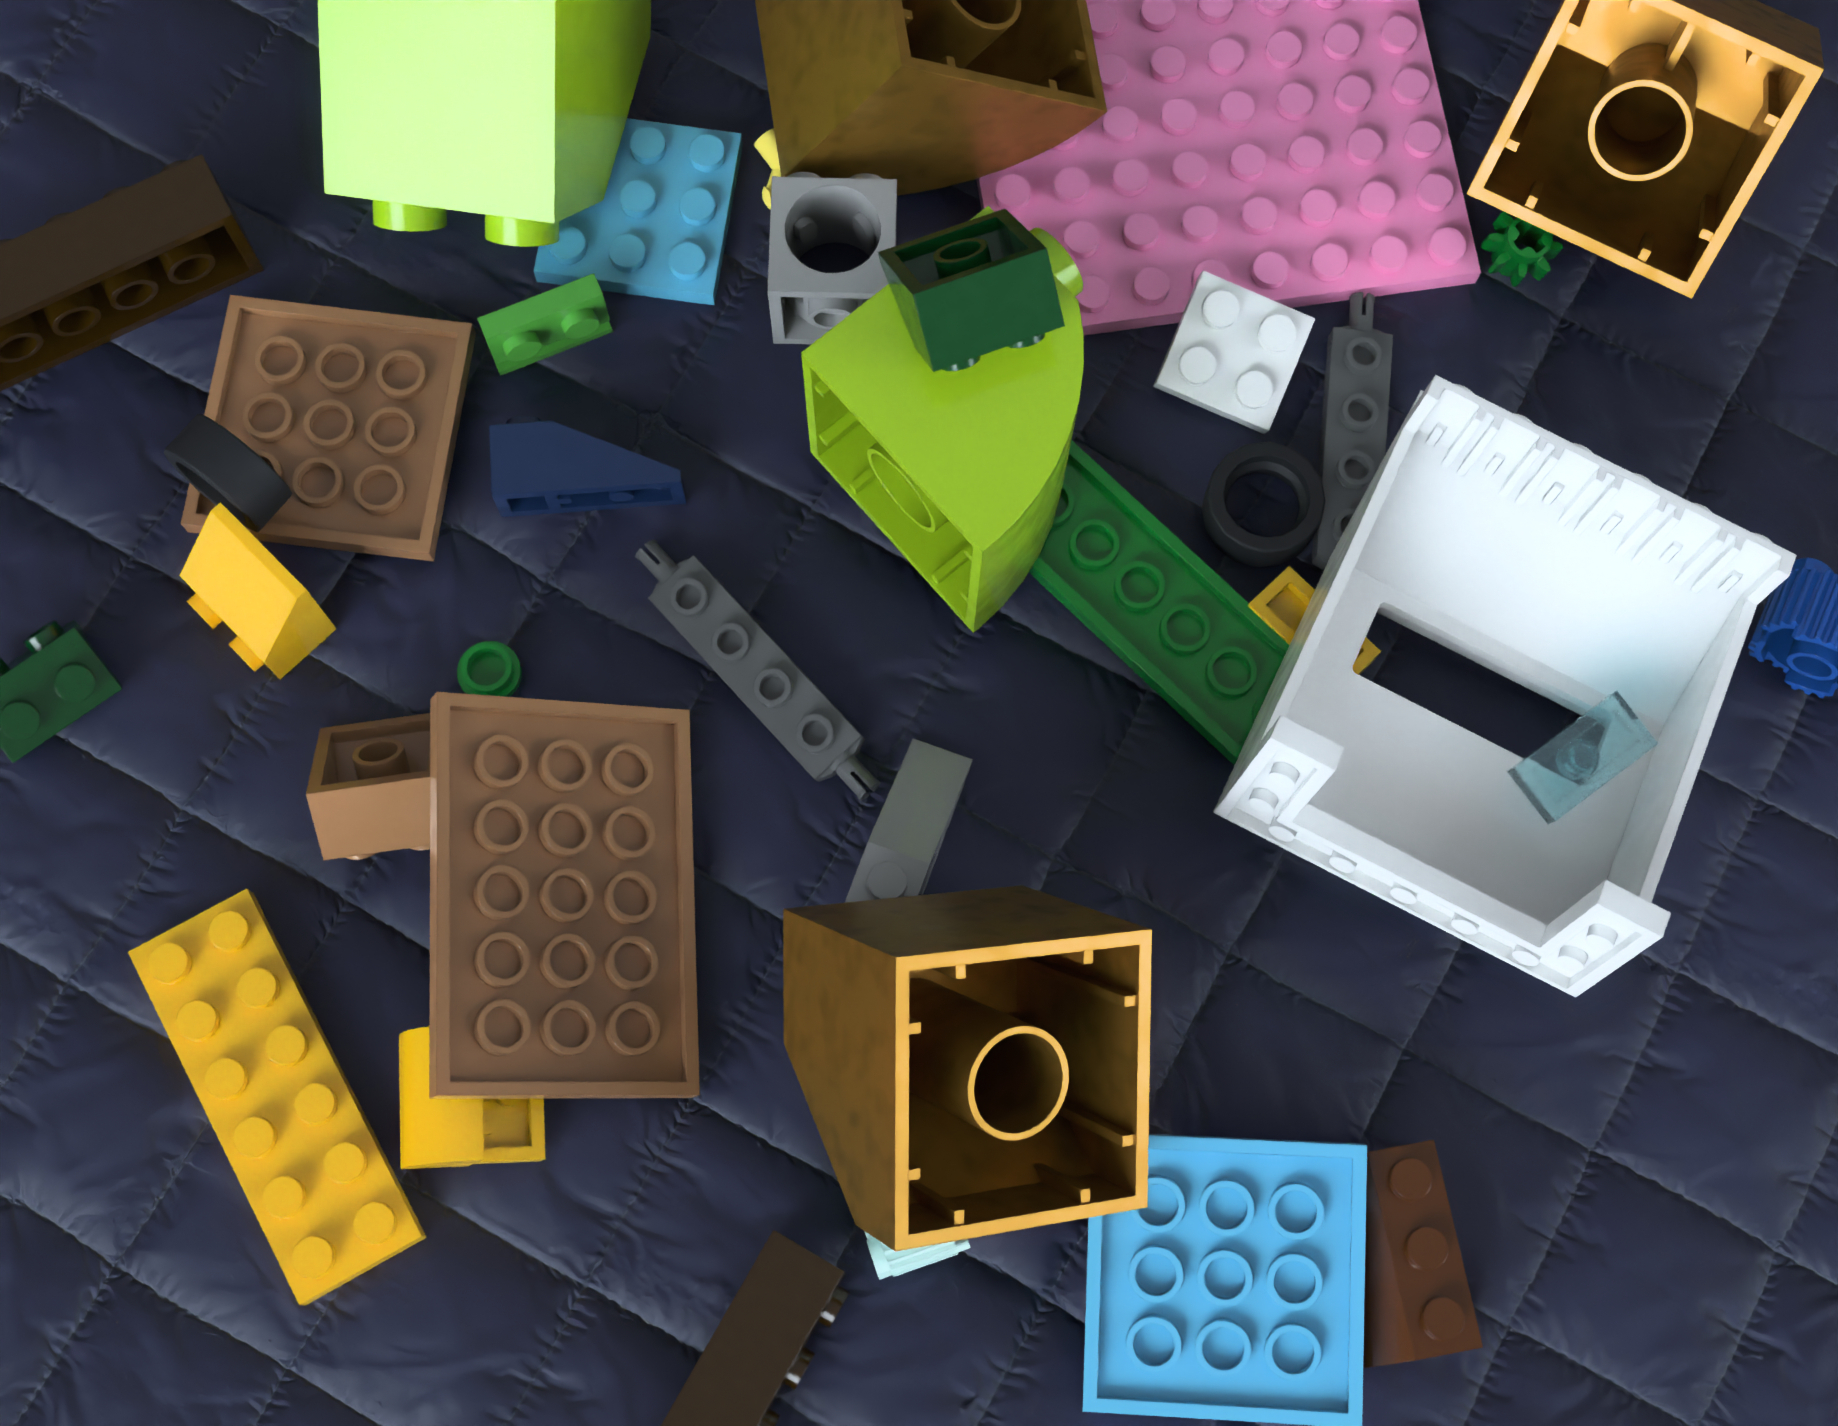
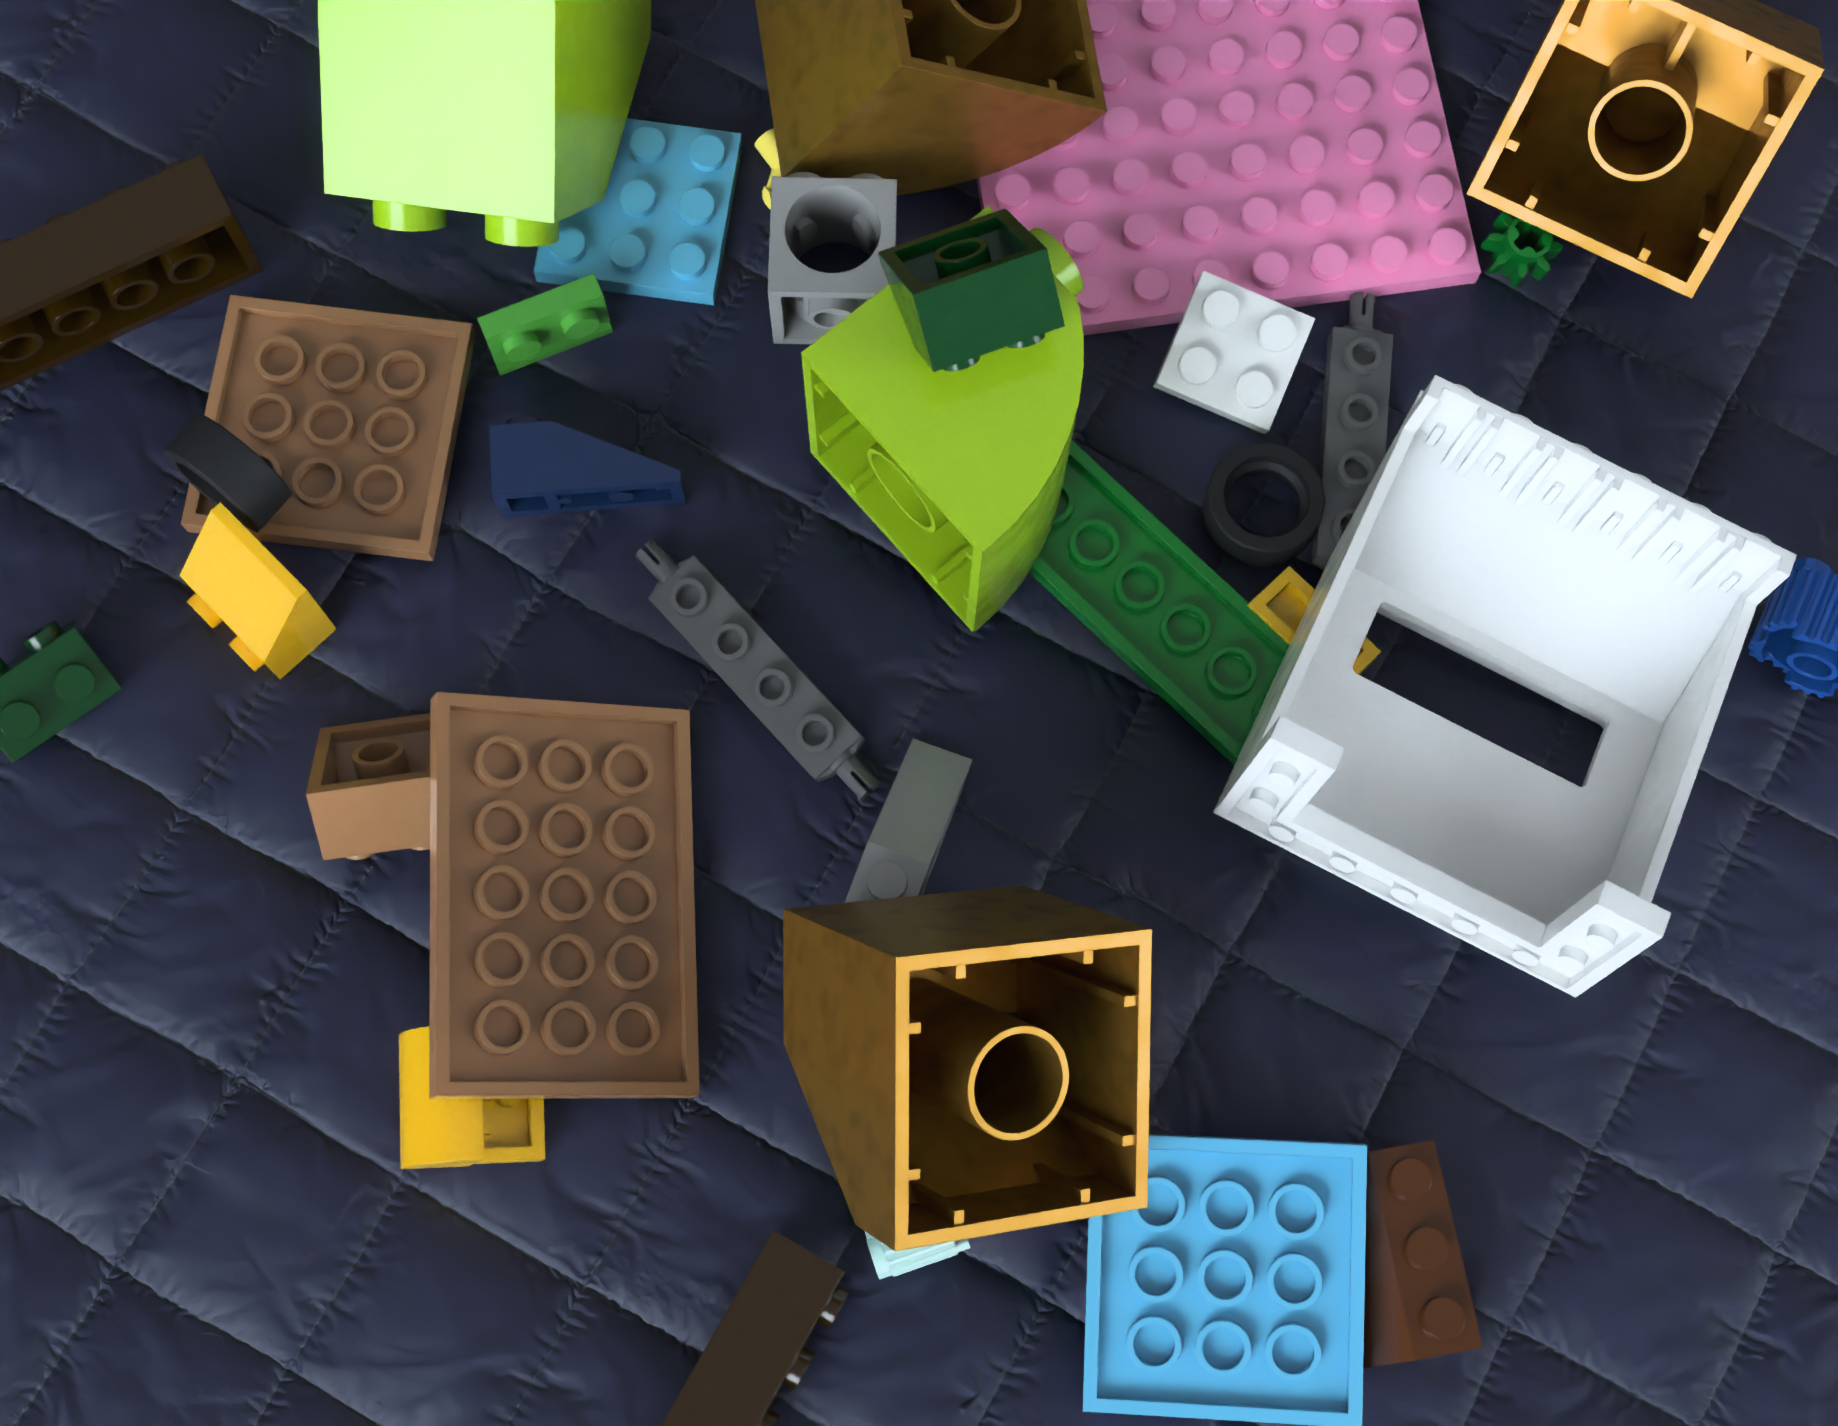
(276, 1097): yellow plate -> none
(489, 670): green plate -> none
(1582, 757): clear light blue plate -> none

